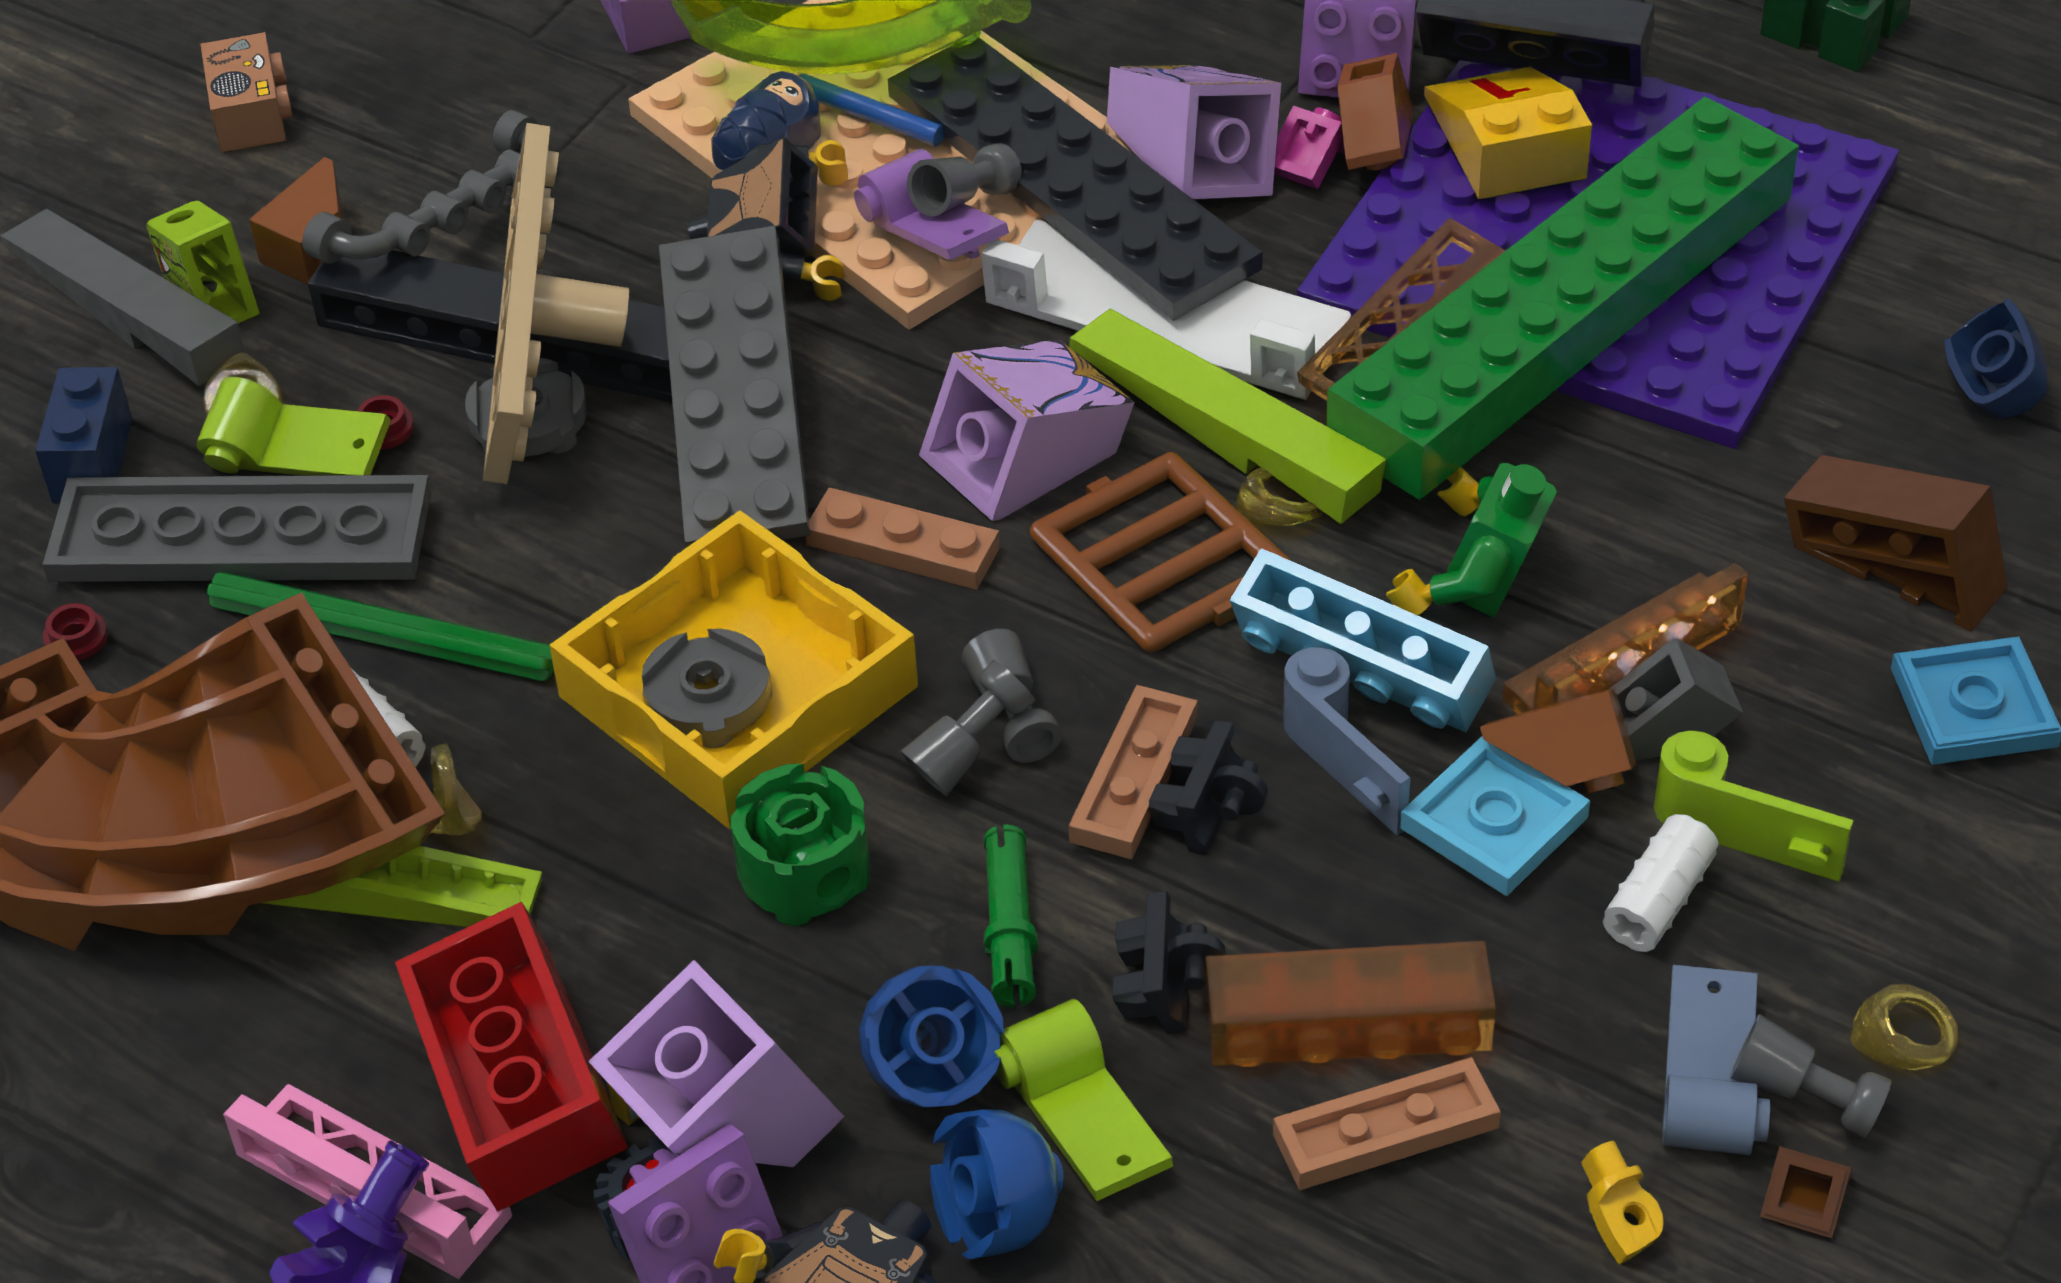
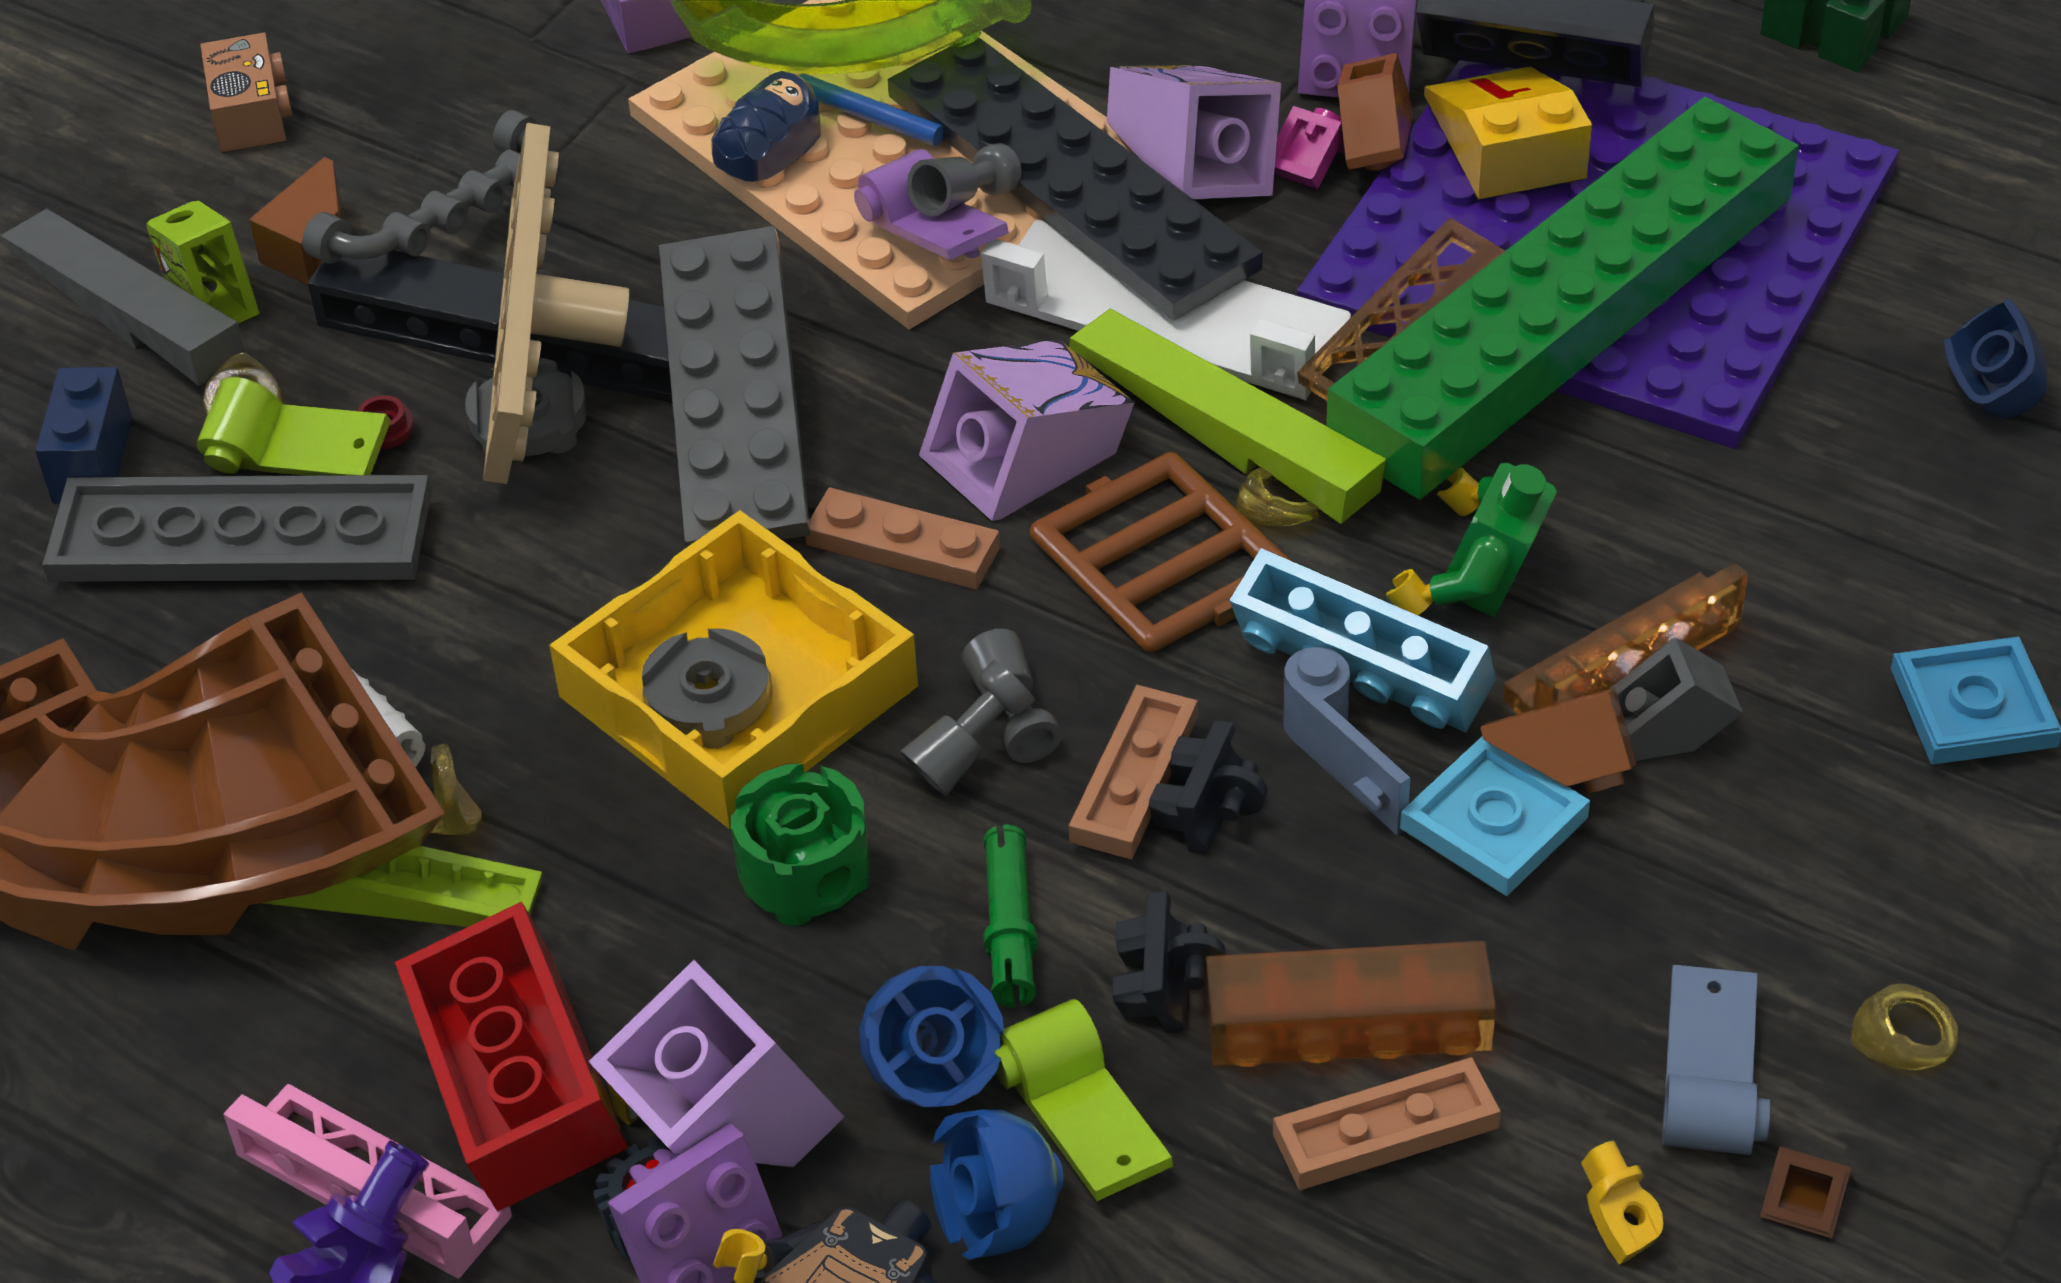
(80, 628): dark red plate -> none
(392, 627): green axle -> none
(779, 189): torso -> none
(1660, 883): white axle -> none
(1744, 819): lime door -> none
(1784, 1065): dark grey piece -> none
(1905, 527): reddish brown wedge -> none

